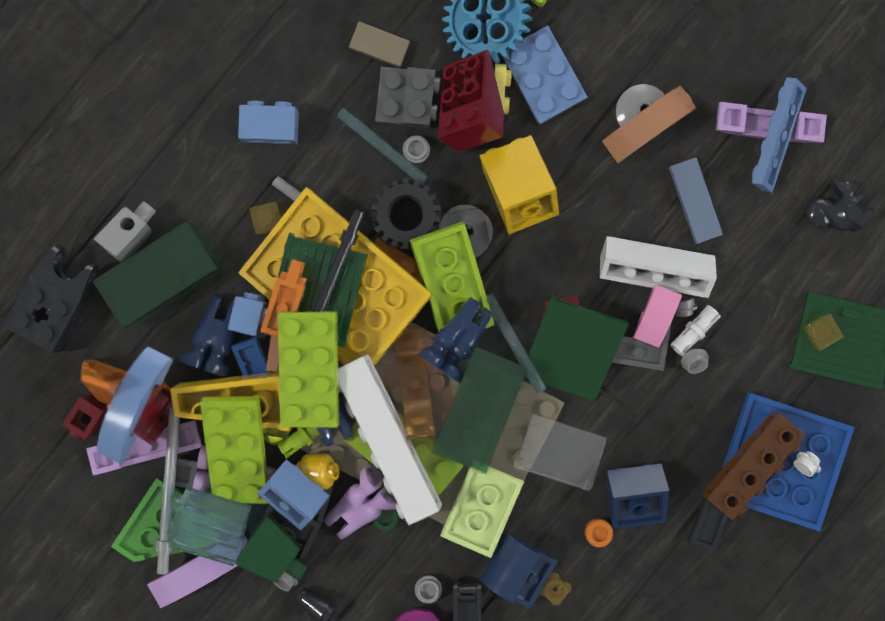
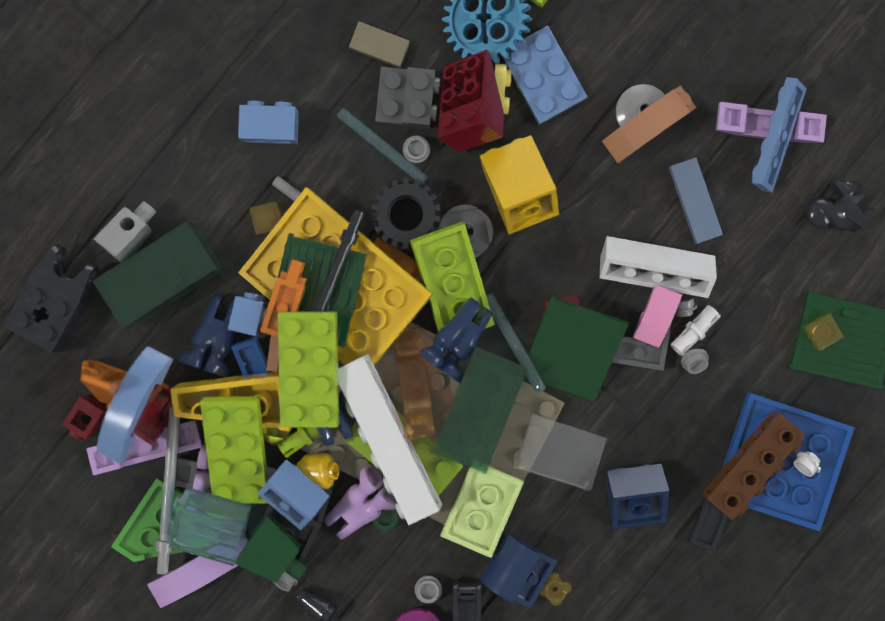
(598, 532): orange tile -> none

